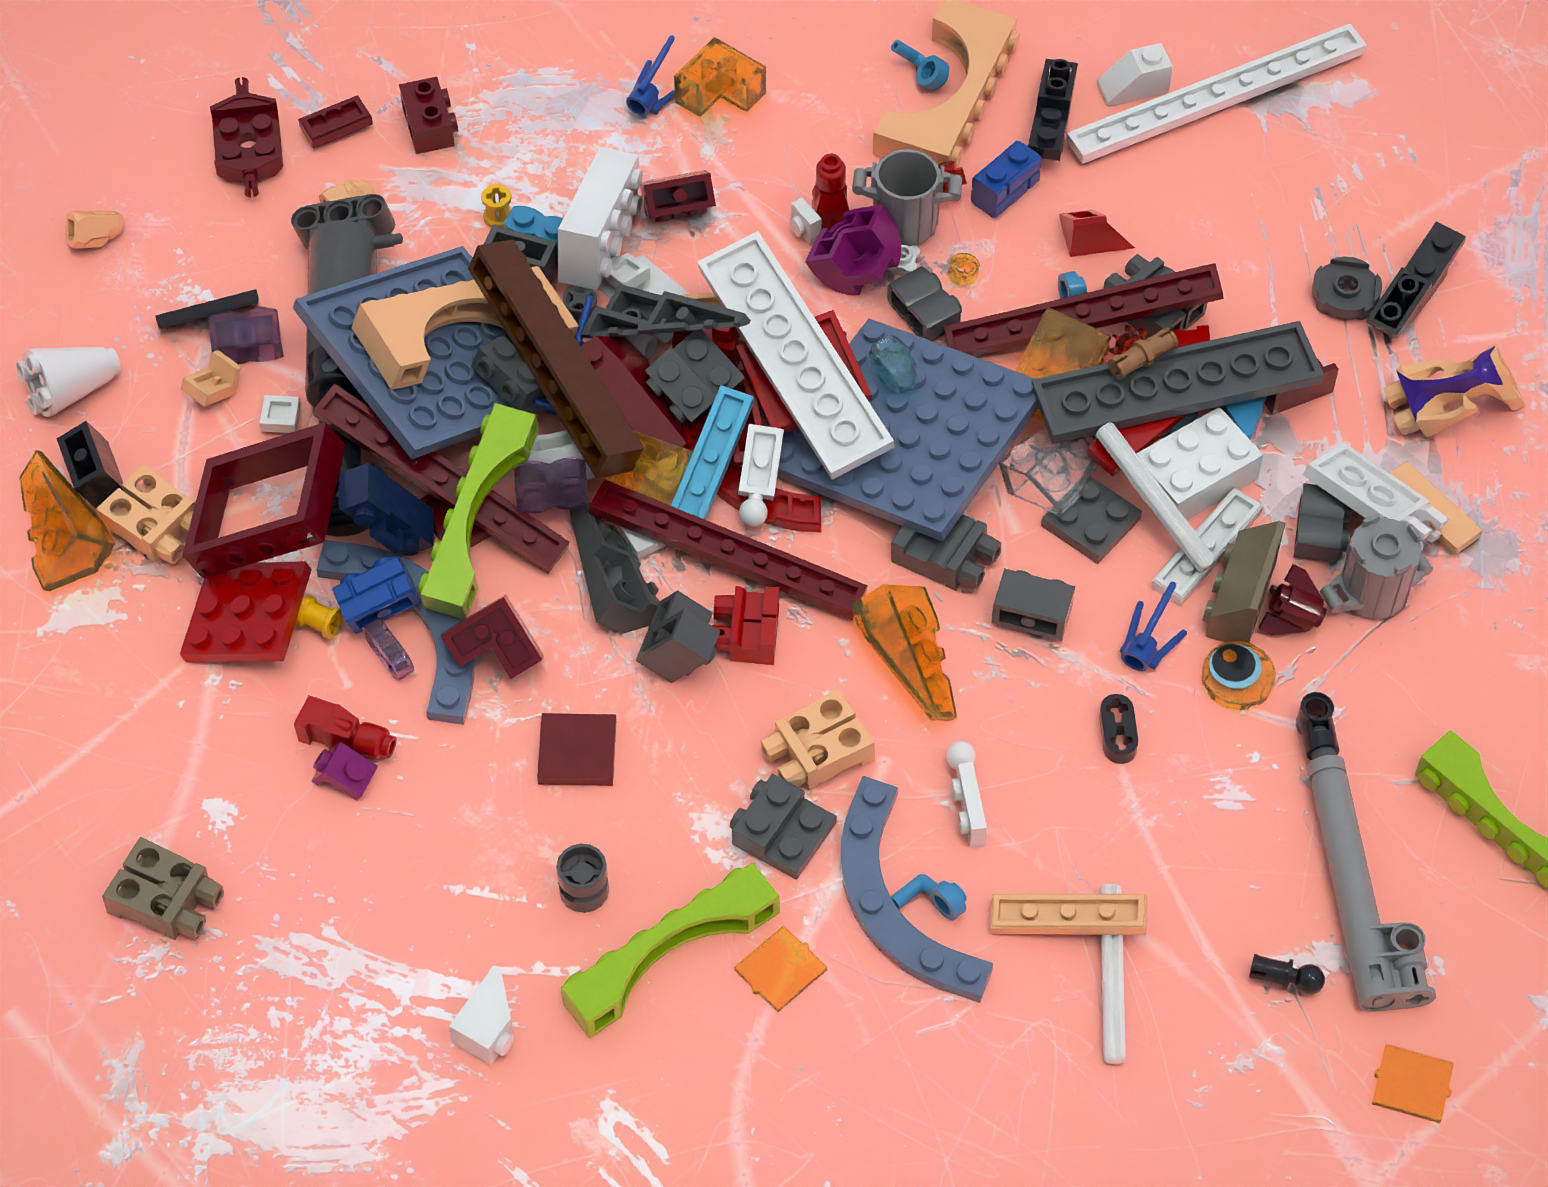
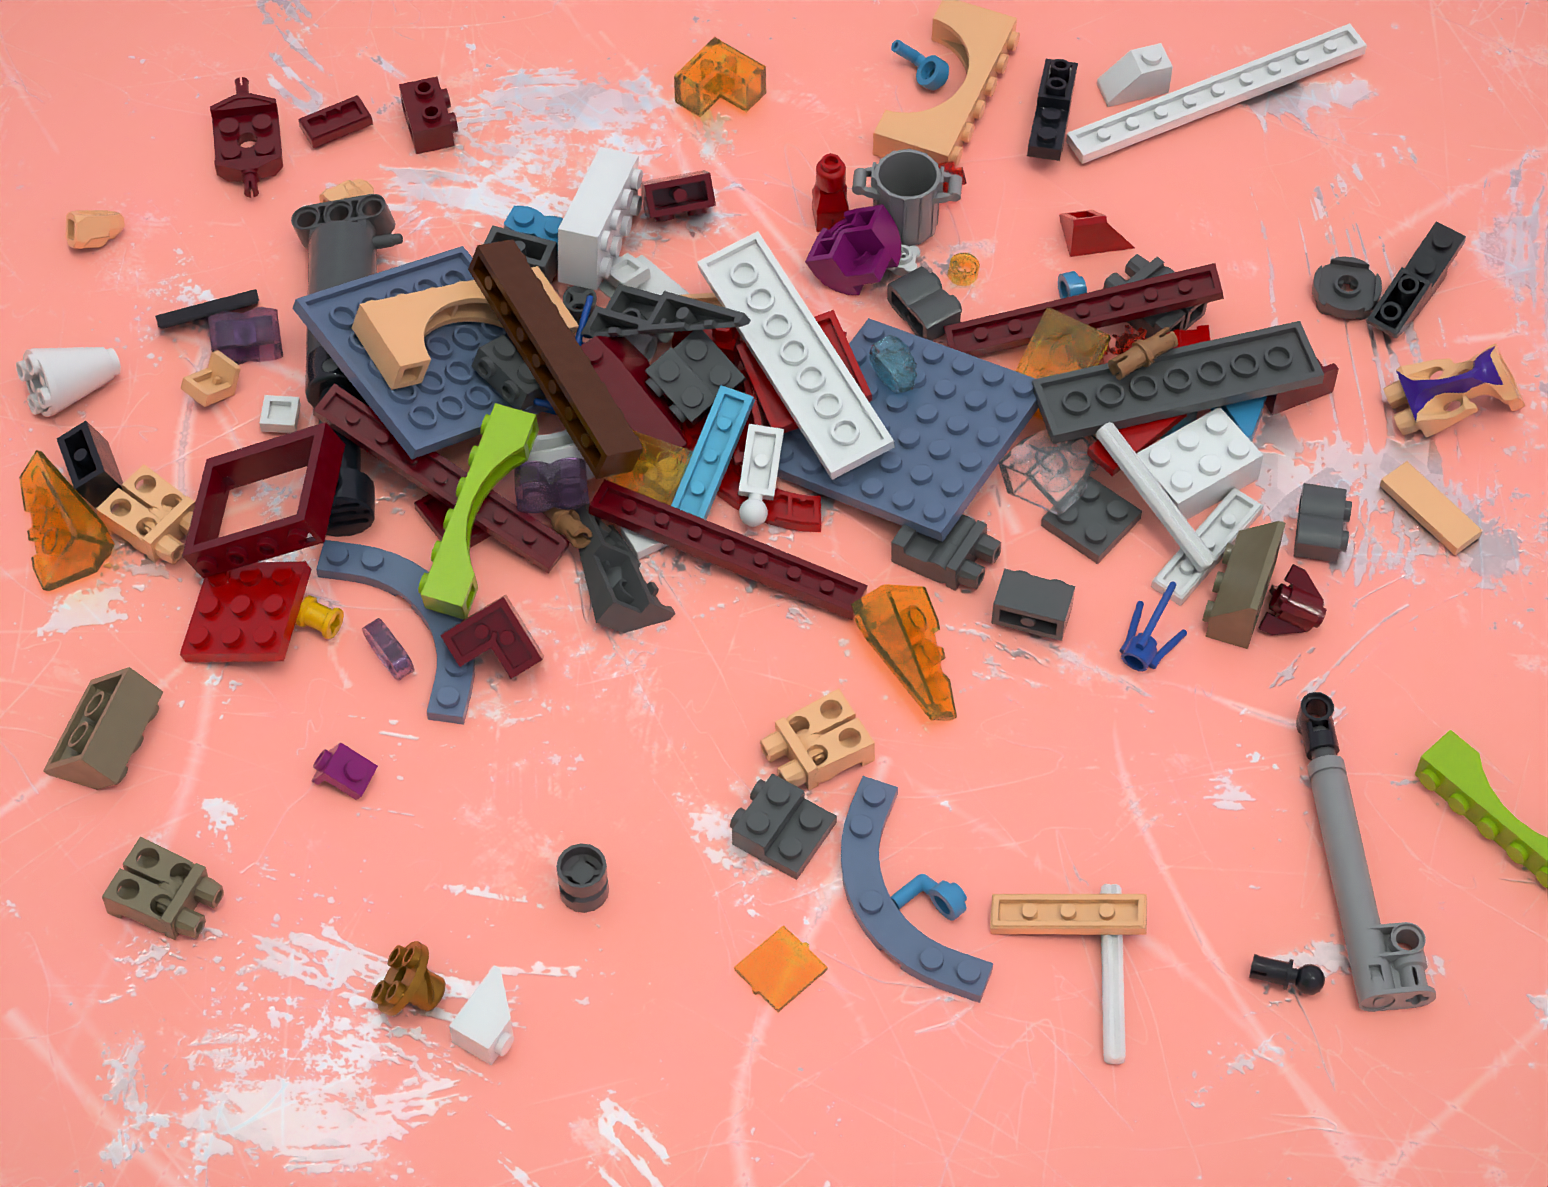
(105, 730): none -> dark tan slope
(333, 724): red piece -> none
(376, 593): blue brick -> none
(388, 510): dark blue piece -> none
(408, 981): none -> pearl gold plate
(488, 200): yellow bush -> none
(569, 524): none -> medium nougat pin
(577, 749): dark red tile -> none
(645, 94): blue plant -> none
(678, 638): dark grey brick -> none
(733, 906): lime arch -> none
(753, 624): red hips -> none
(805, 221): white plate -> none
(965, 789): white plate -> none
(1006, 179): blue brick -> none
(1111, 729): black beam -> none
(1238, 675): tile -> none
(1373, 490): white tile -> none
(1378, 569): light grey container -> none
(1412, 1083): clear yellow piece -> none

